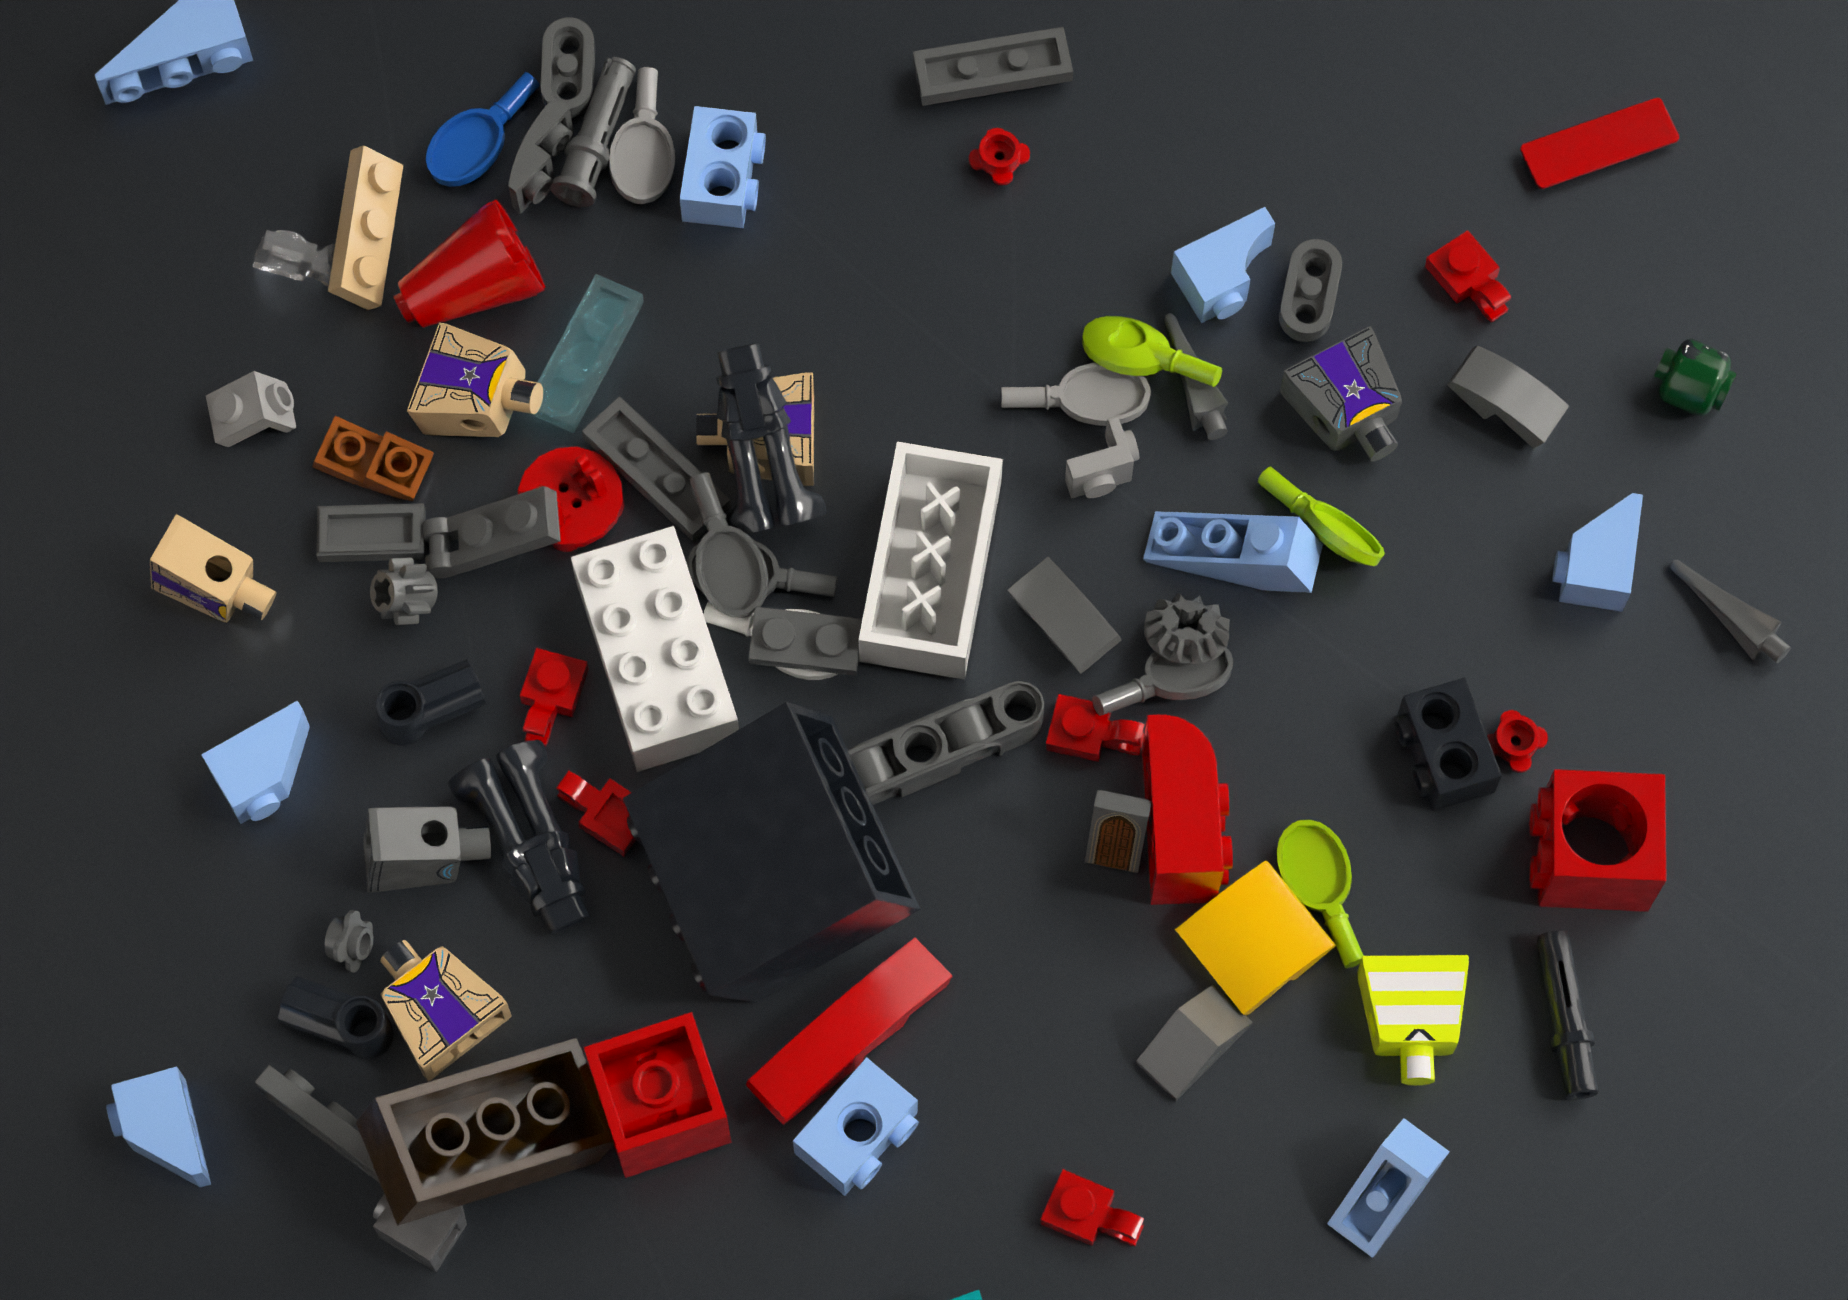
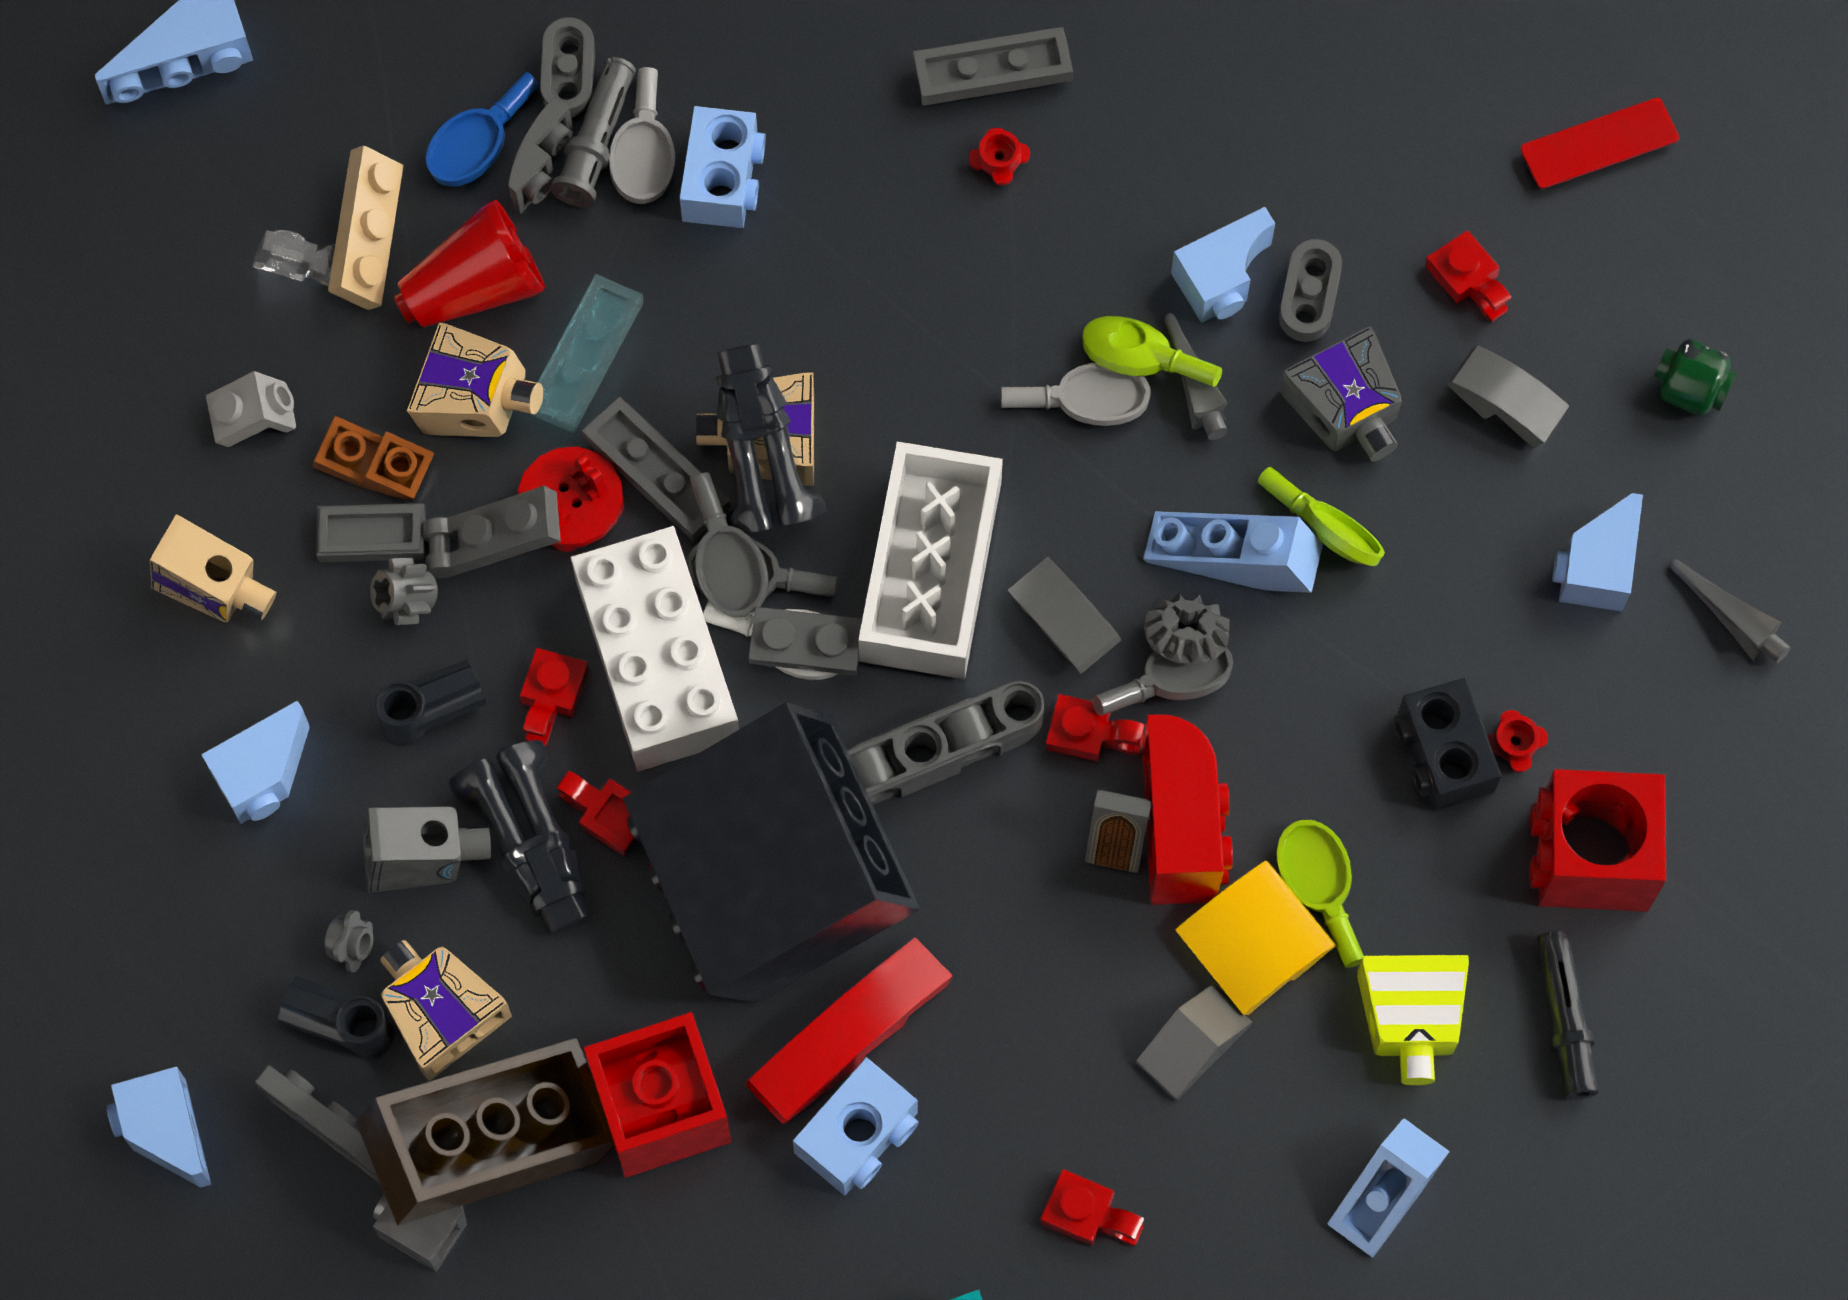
(1102, 470): light grey bracket -> none

